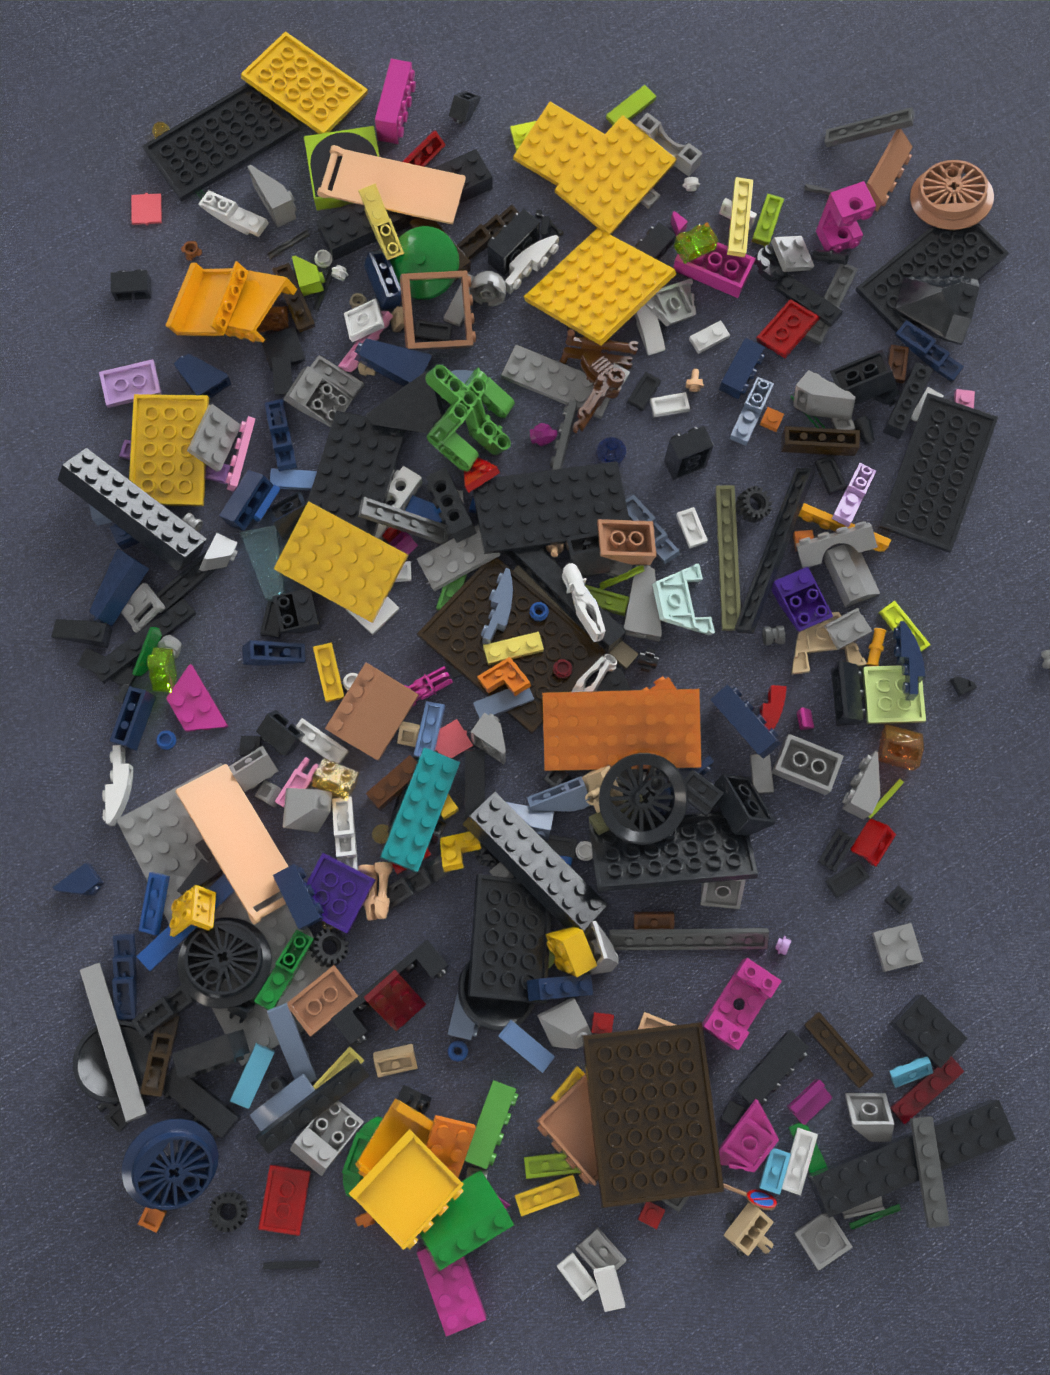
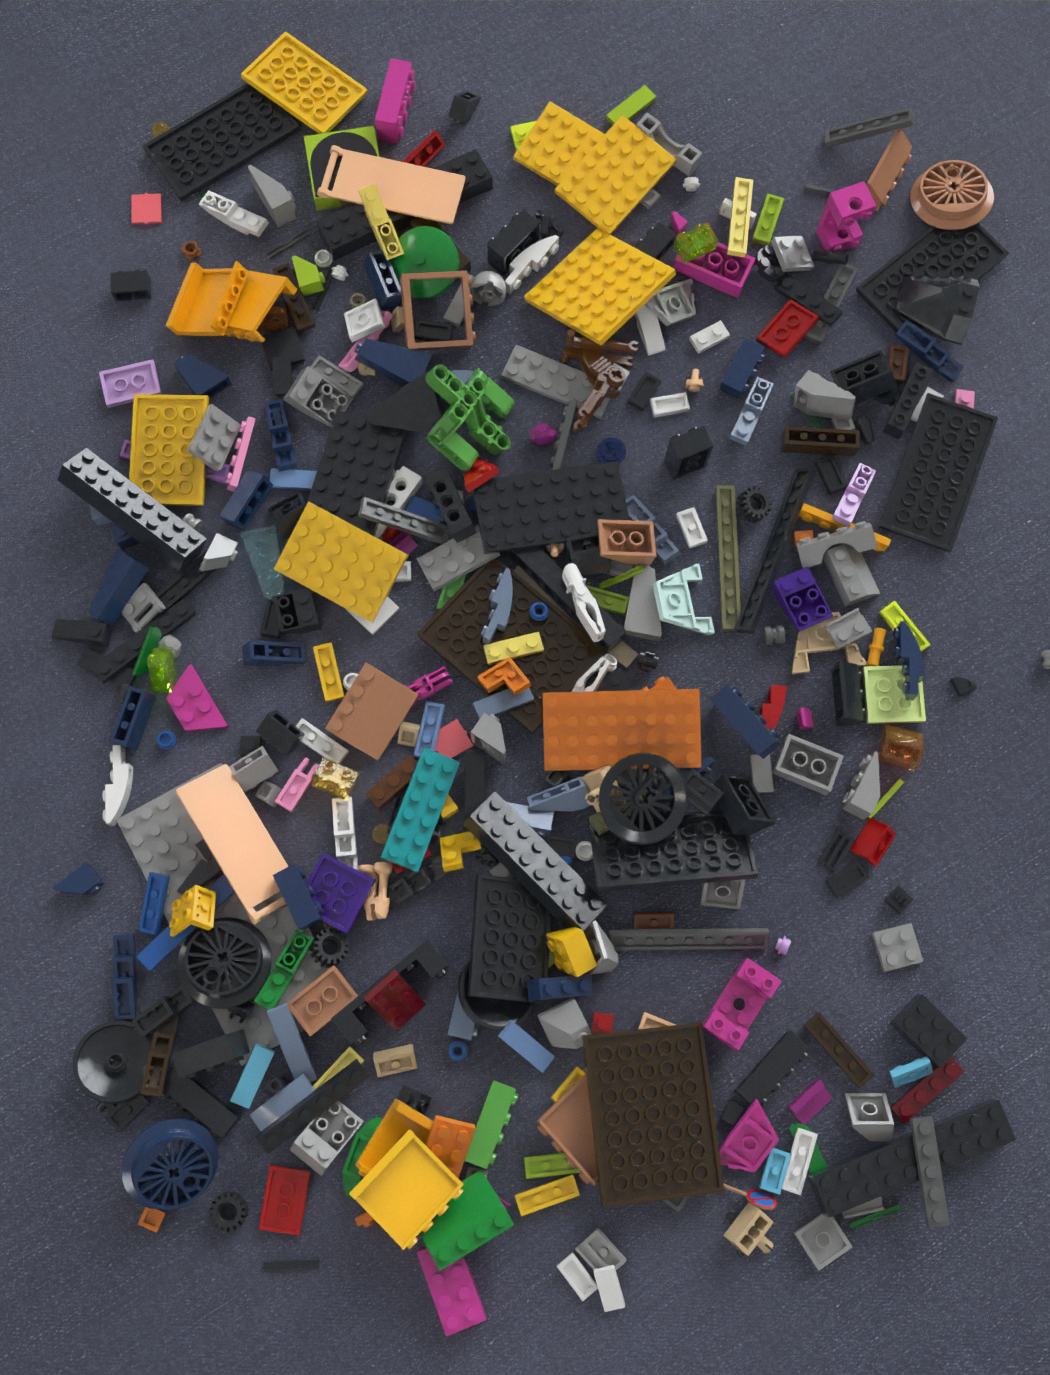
(113, 1043): light grey tile -> none
(266, 503): blue tile -> none
(306, 809): light grey slope -> none
(480, 236): dark brown slope -> none
(562, 668): dark red plate -> none
(651, 1214): red plate -> none
(771, 419): orange plate -> none

